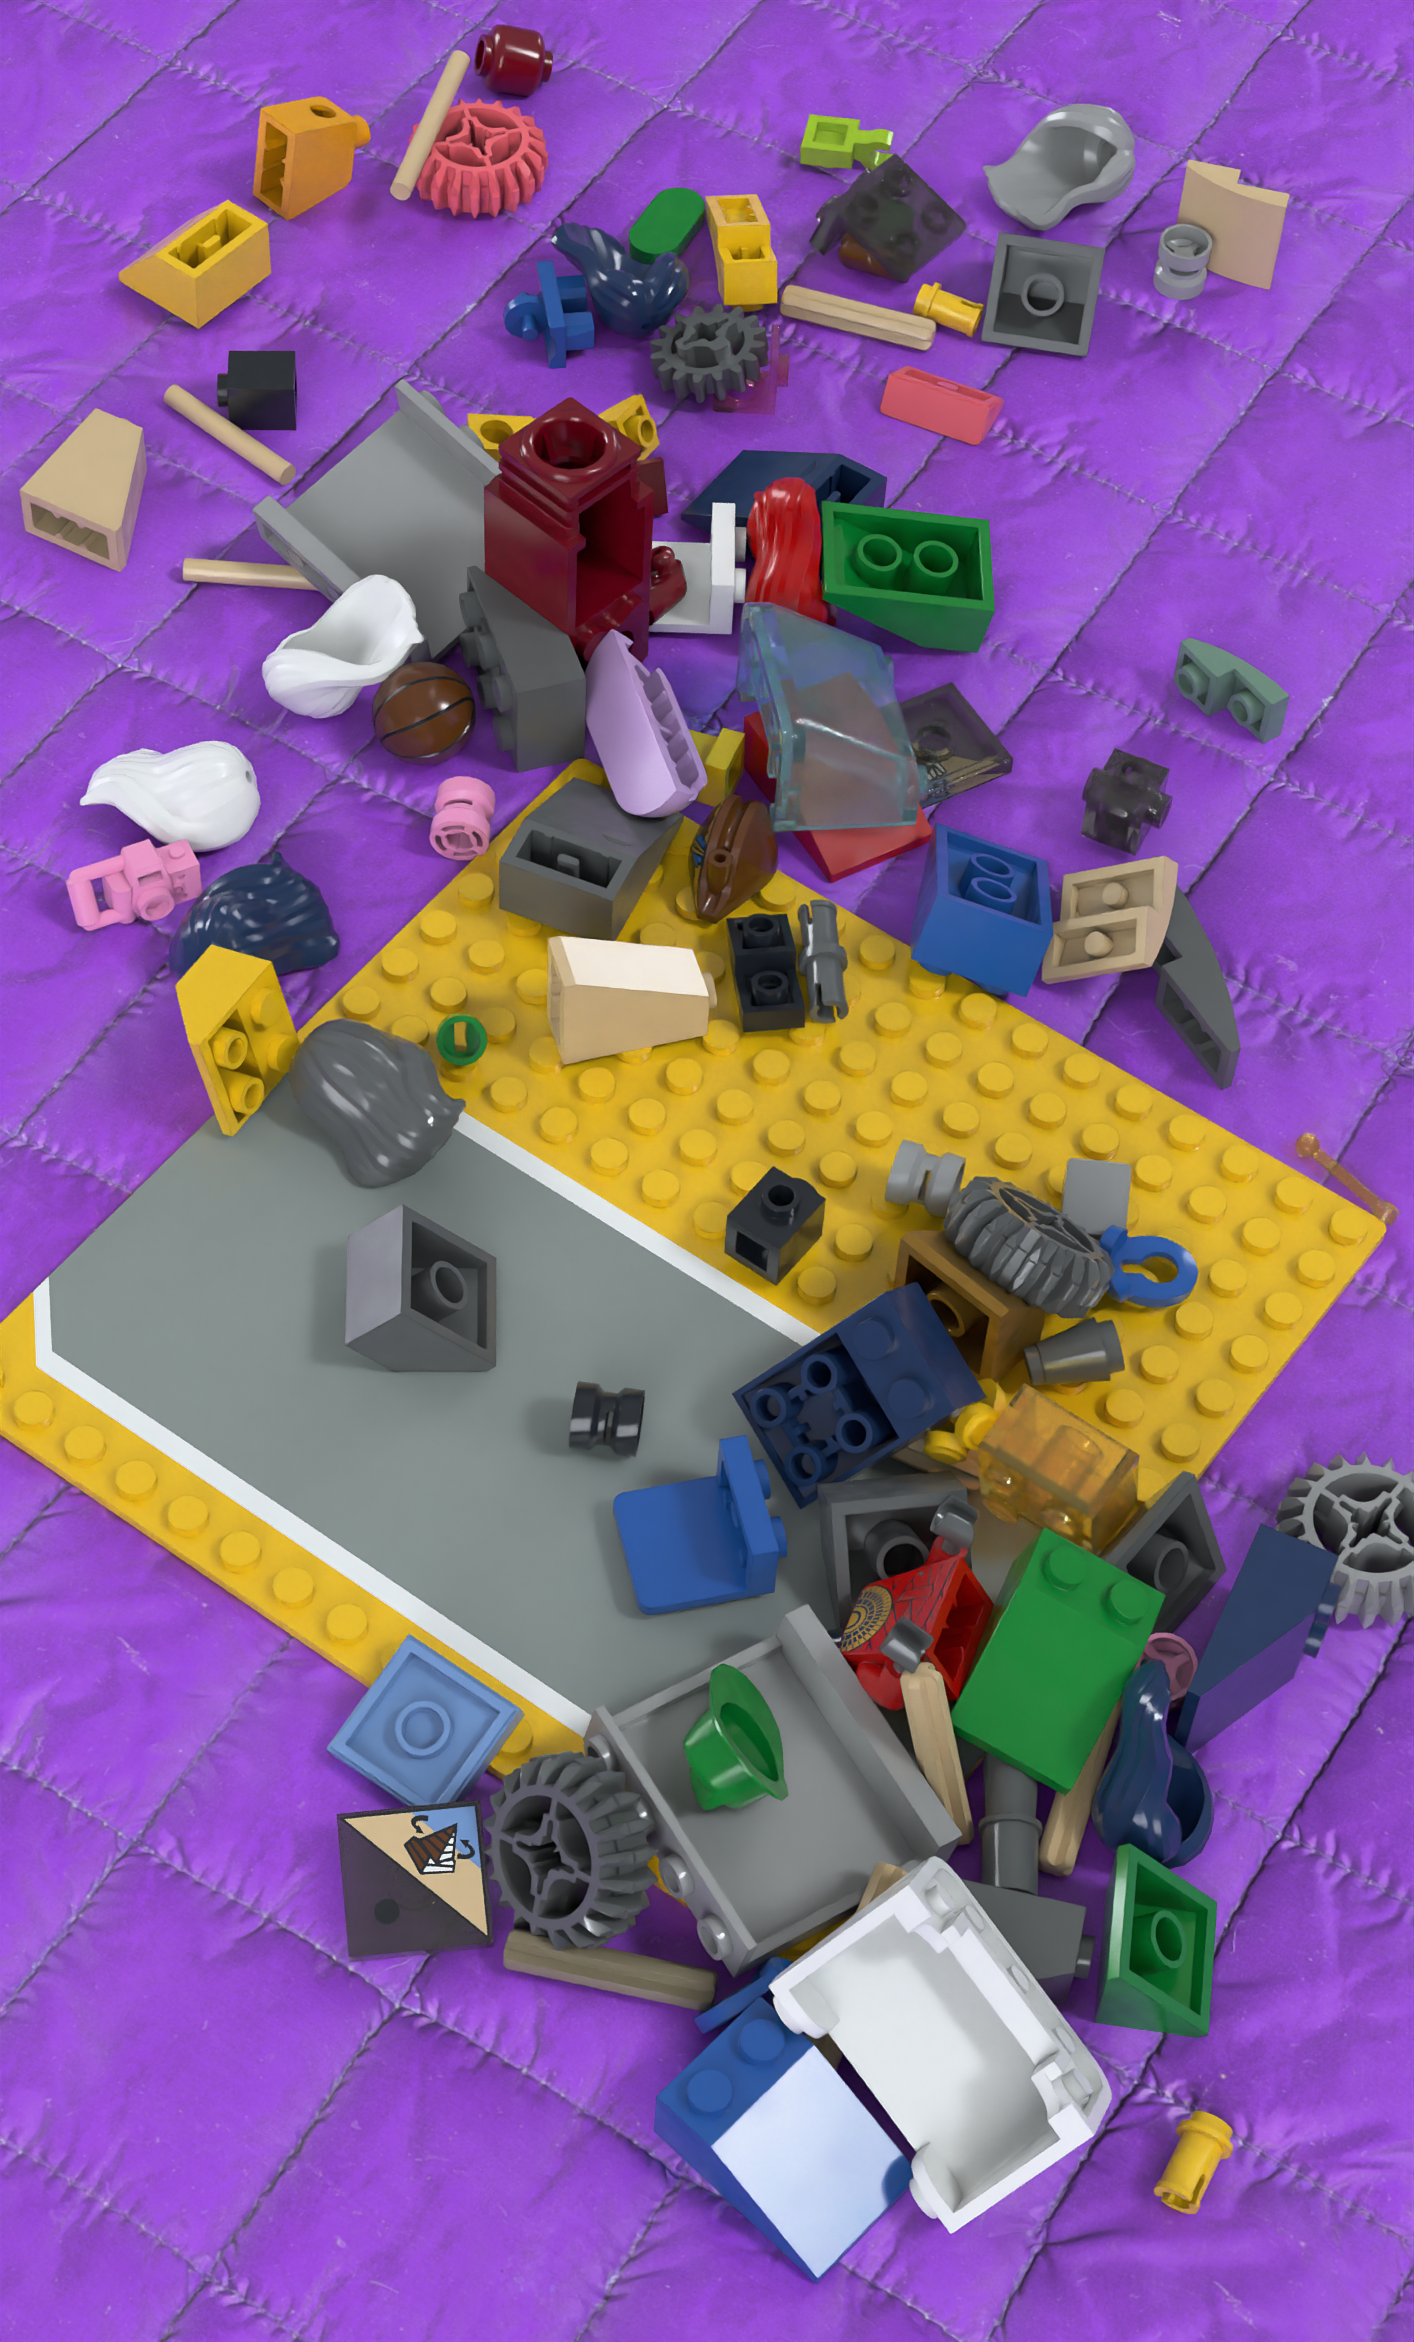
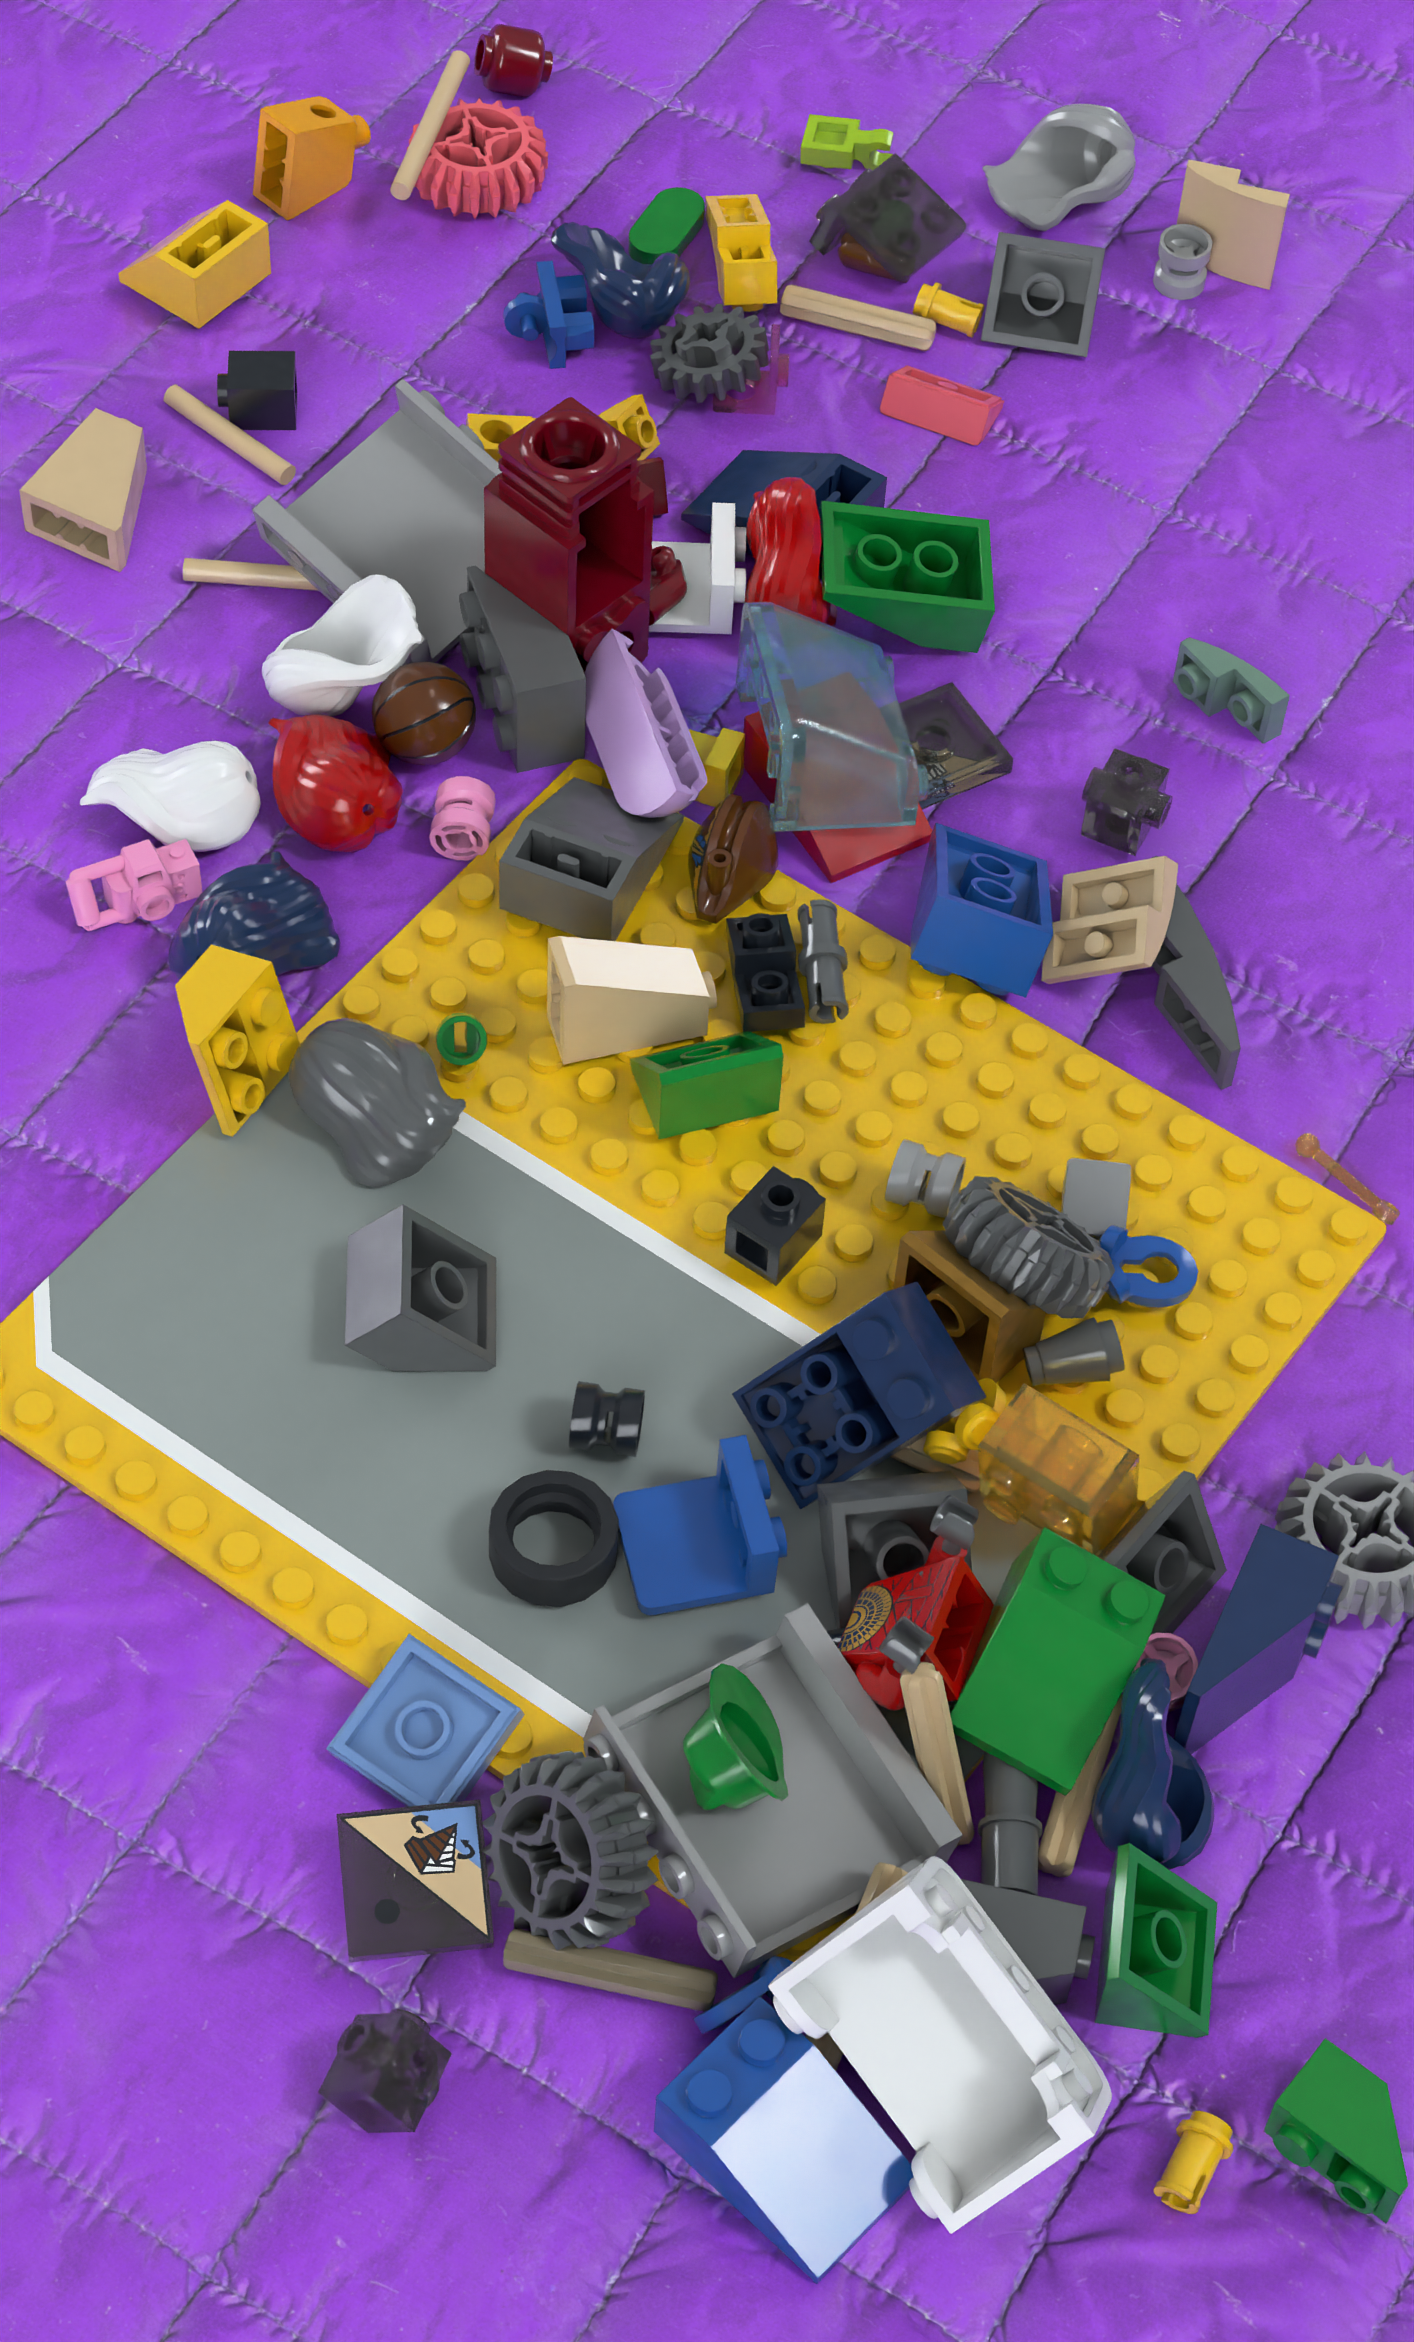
(327, 776): none -> red piece
(386, 2071): none -> clear smoke brick
(553, 1493): none -> black tyre
(710, 1082): none -> green slope
(1343, 2128): none -> green slope

